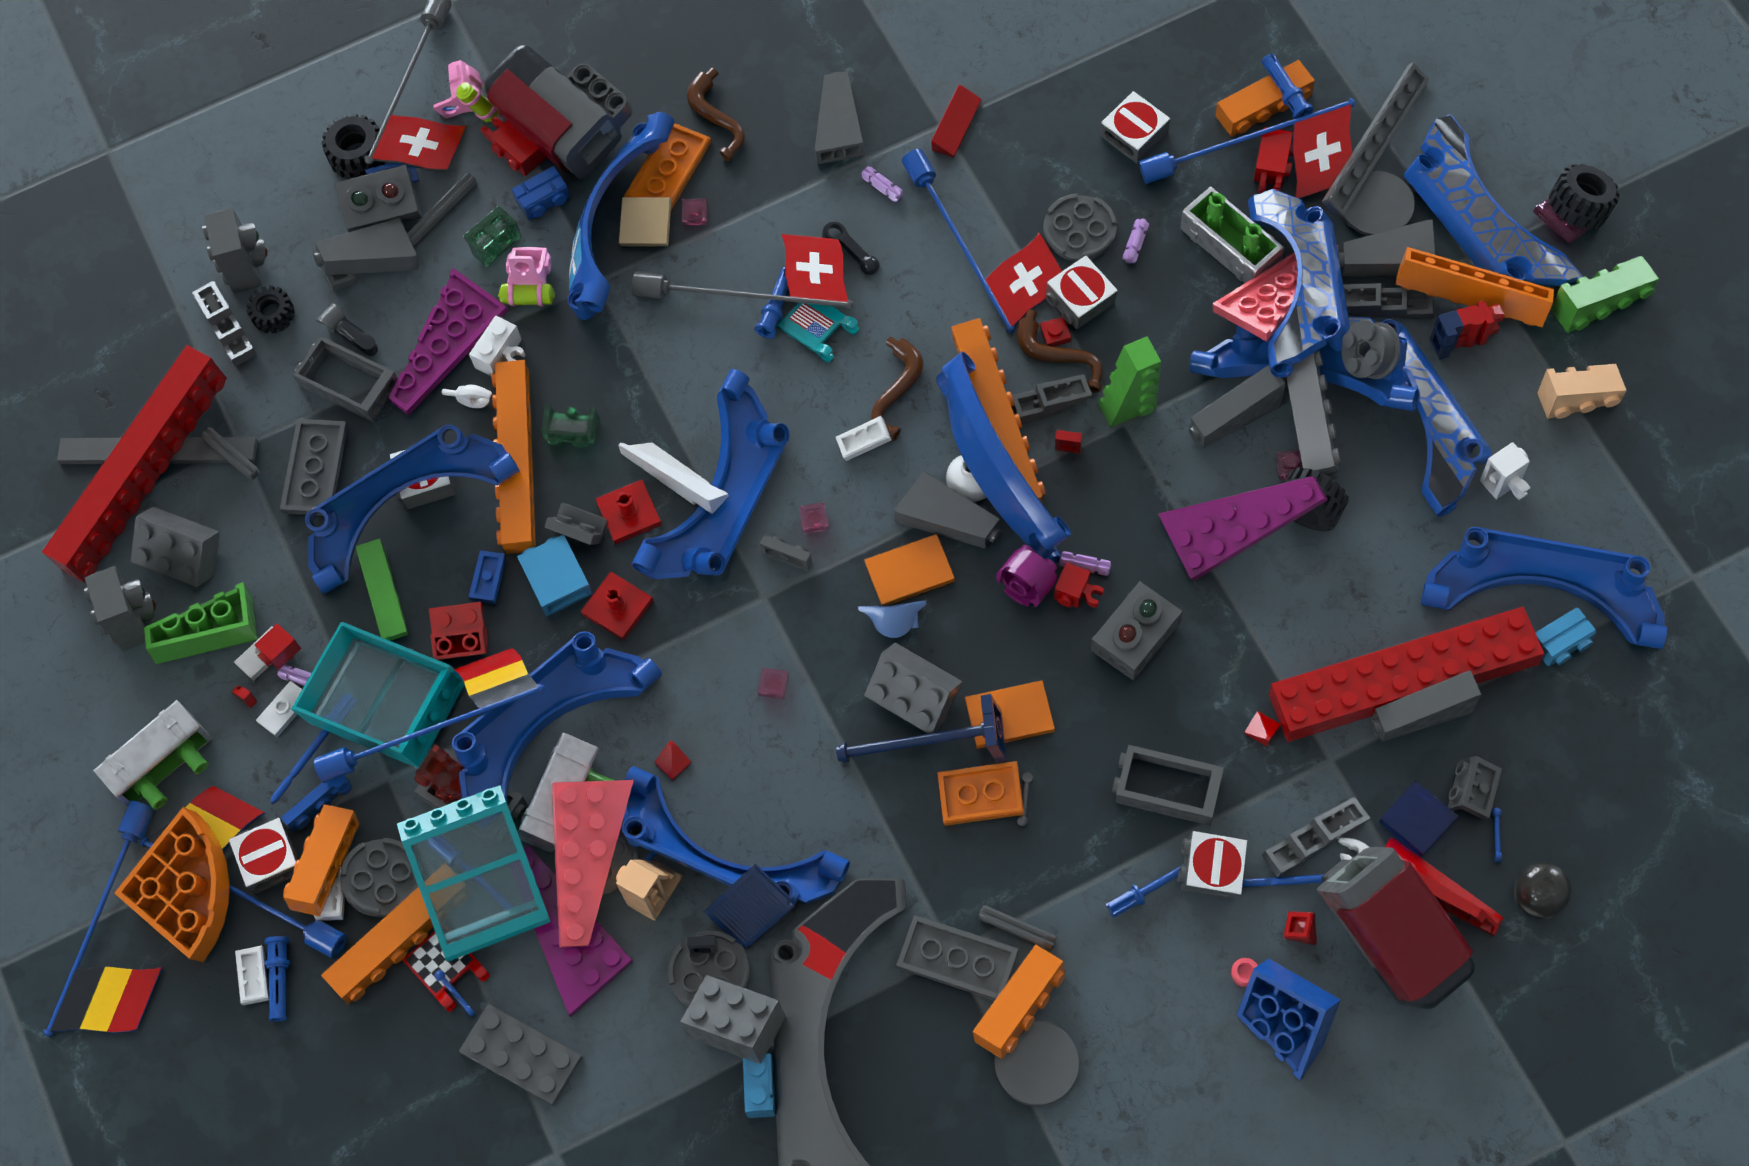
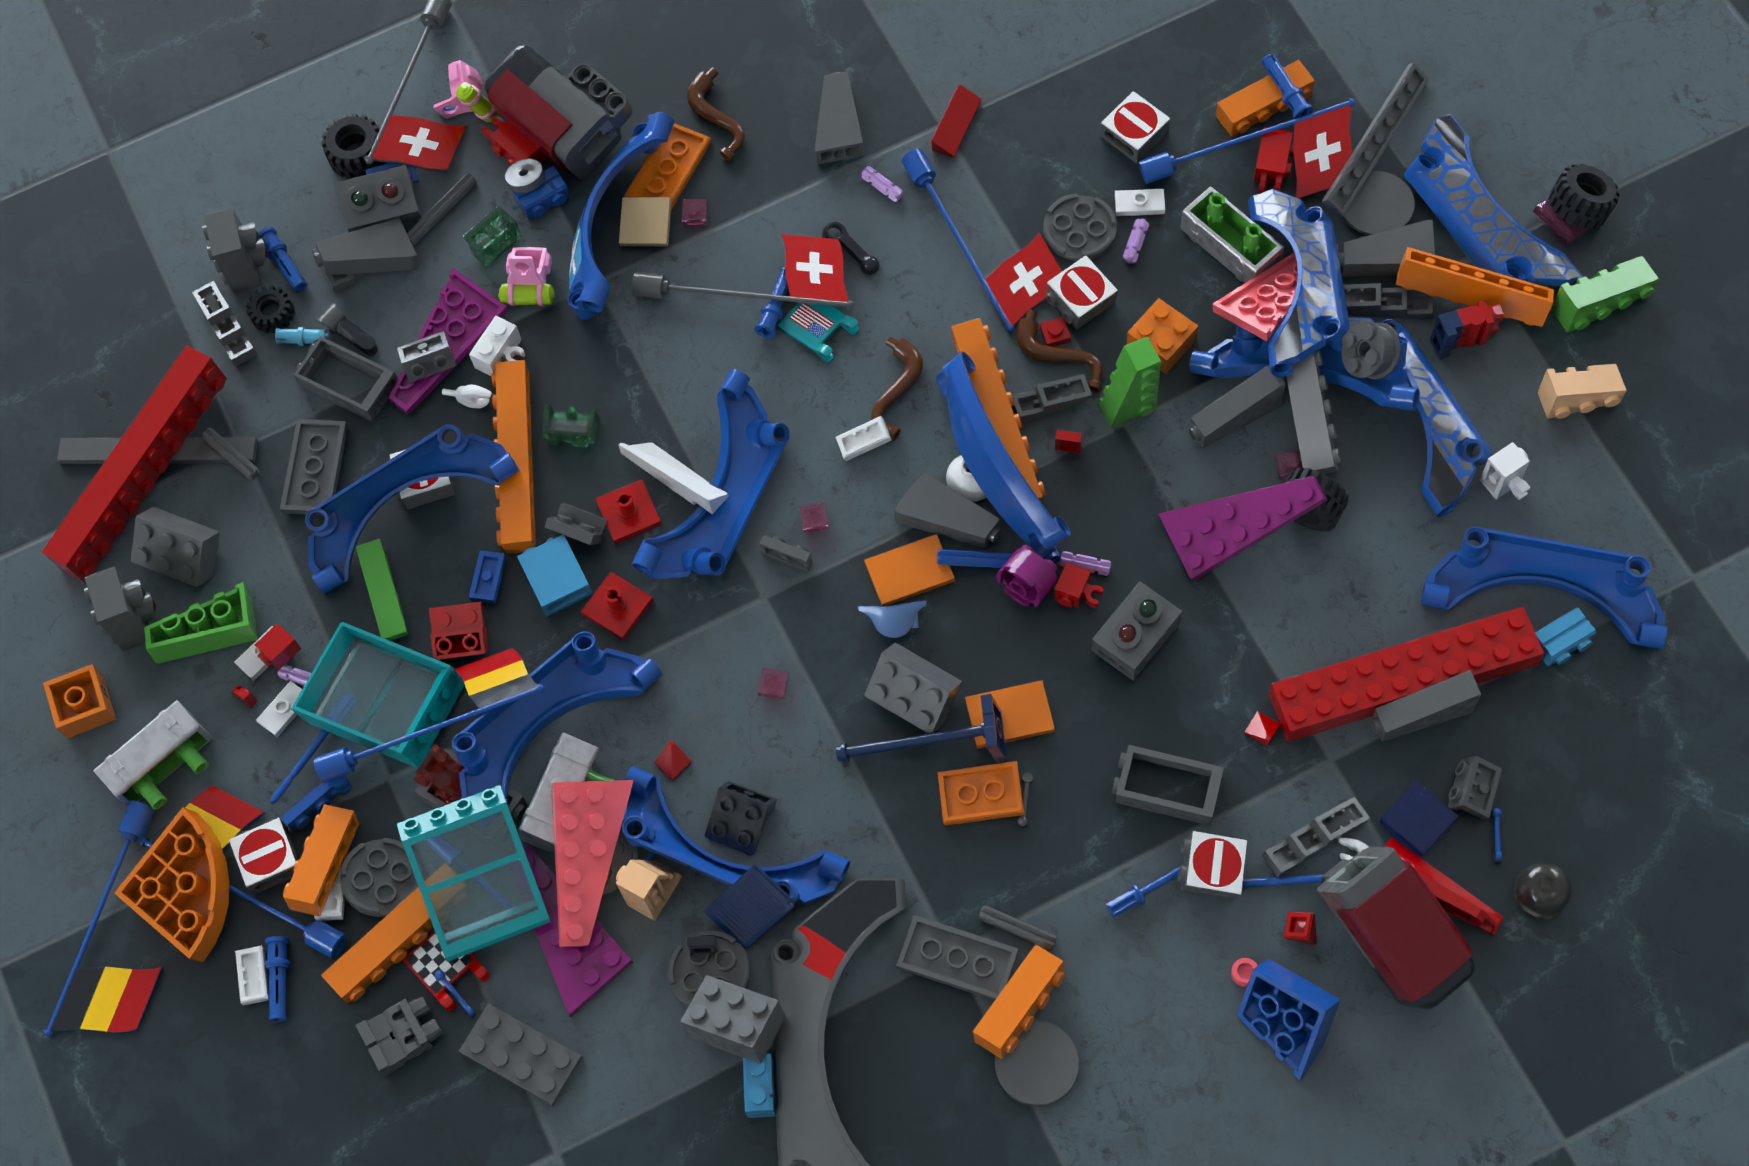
(79, 701): none -> orange brick
(277, 252): none -> blue pin
(299, 336): none -> medium azure pin
(409, 1034): none -> dark grey hips
(426, 357): none -> dark grey bracket
(525, 176): none -> piece
(739, 817): none -> black bracket
(972, 558): none -> blue axle
(1139, 202): none -> white plate
(1167, 331): none -> orange brick

